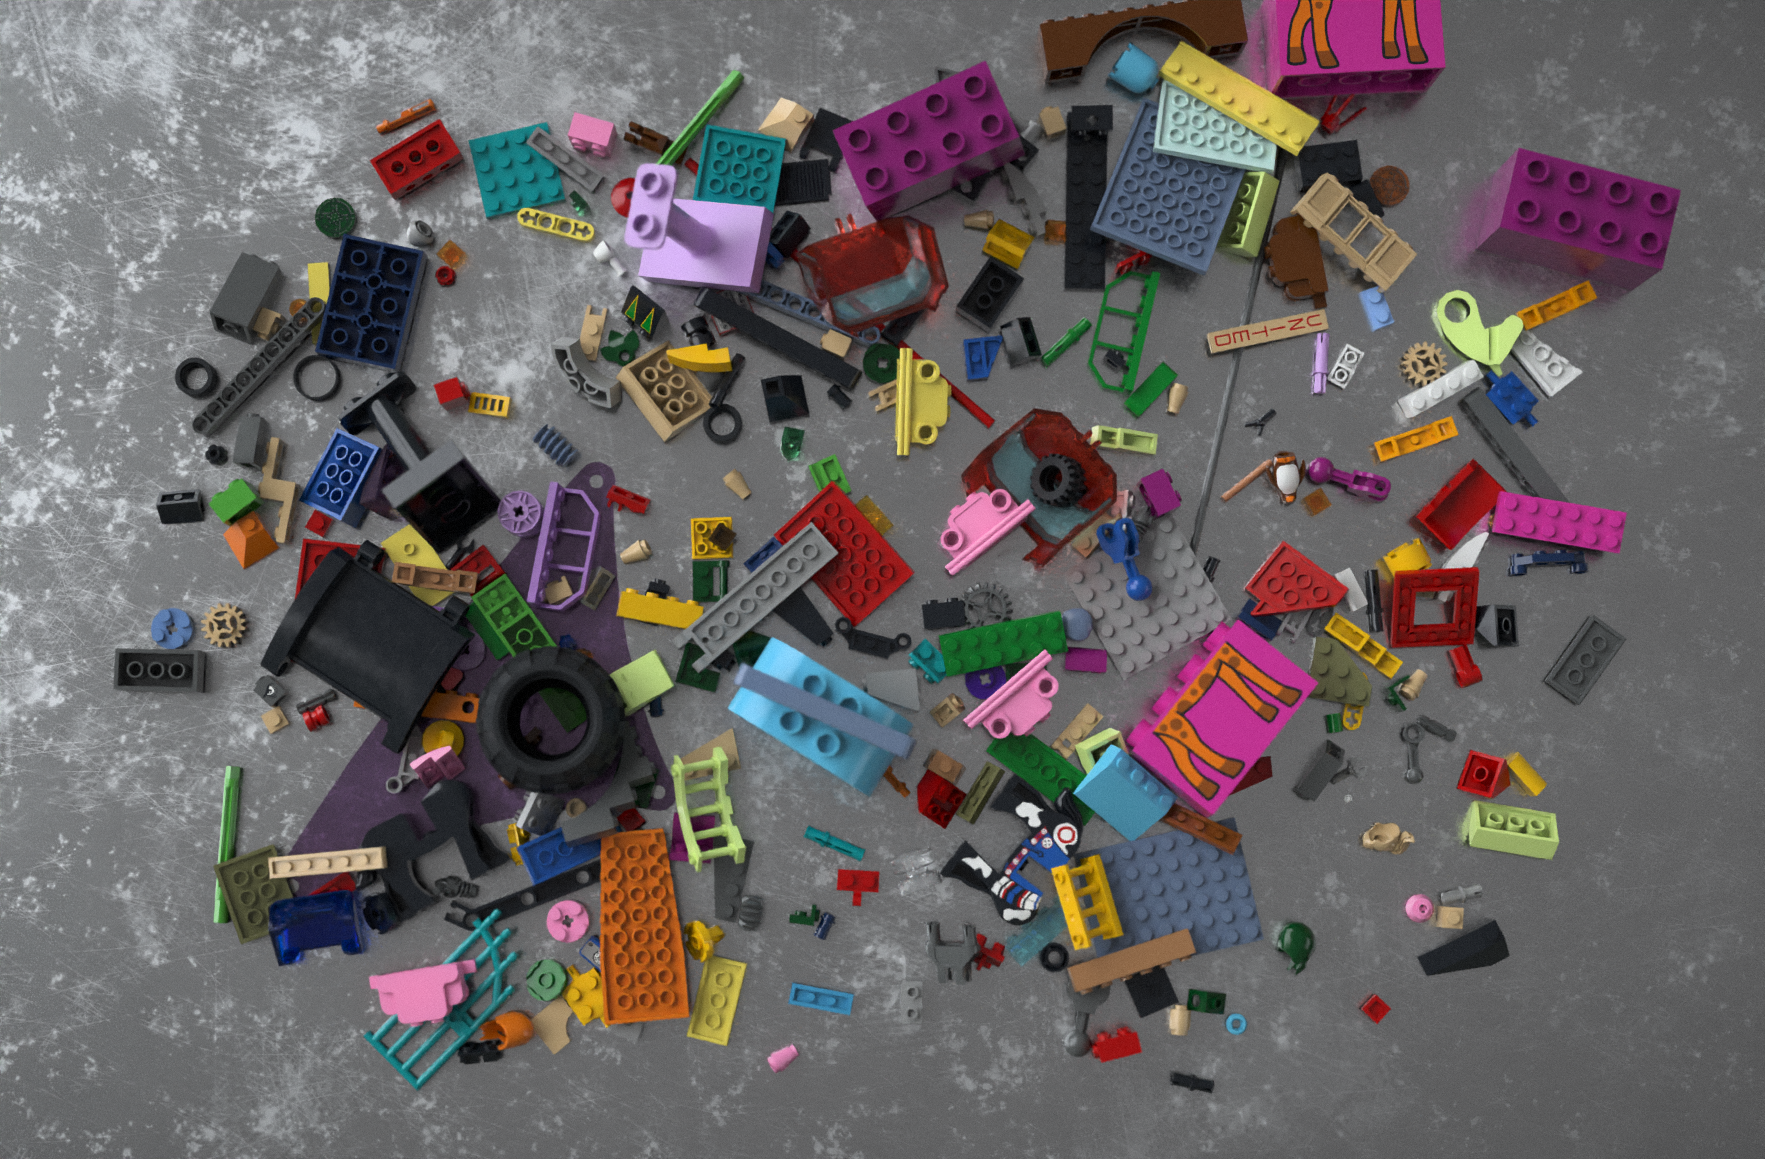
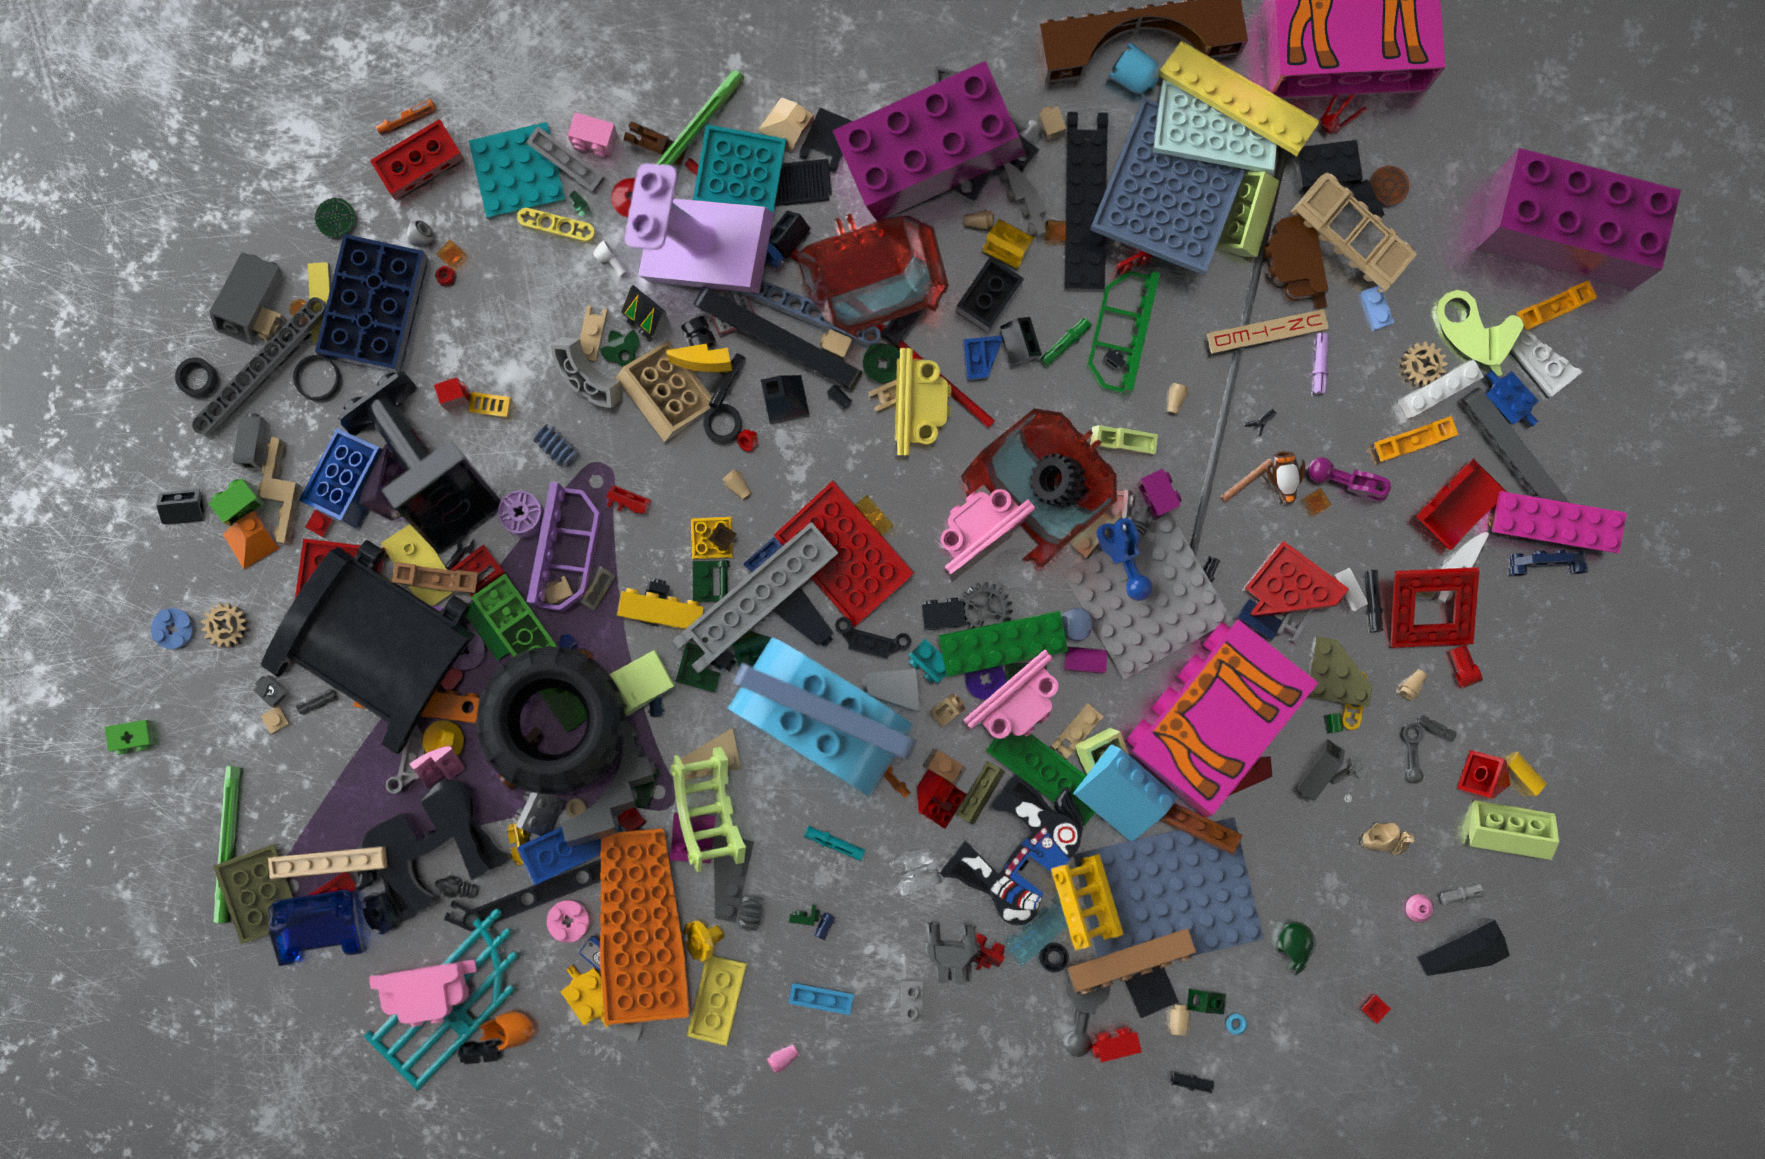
(117, 736): none -> bright green brick
(159, 670): dark grey brick -> none
(215, 459): black plate -> none
(316, 718): red wheel -> none
(546, 980): green tile -> none
(552, 1024): tan tile -> none
(637, 551): tan cone -> none
(747, 439): none -> red tile
(791, 442): clear green plate -> none
(827, 471): bright green plate -> none
(858, 882): red plate -> none
(981, 555): none -> sticker
(1101, 113): black brick -> none
(1150, 389): green beam -> none
(1324, 620): dark grey beam -> none
(1345, 366): white slope -> none
(1363, 645): yellow slope -> none
(1392, 697): dark green bracket -> none
(1408, 557): yellow brick -> none
(1449, 917): tan brick -> none
(1498, 624): black slope -> none
(1585, 659): dark grey plate -> none

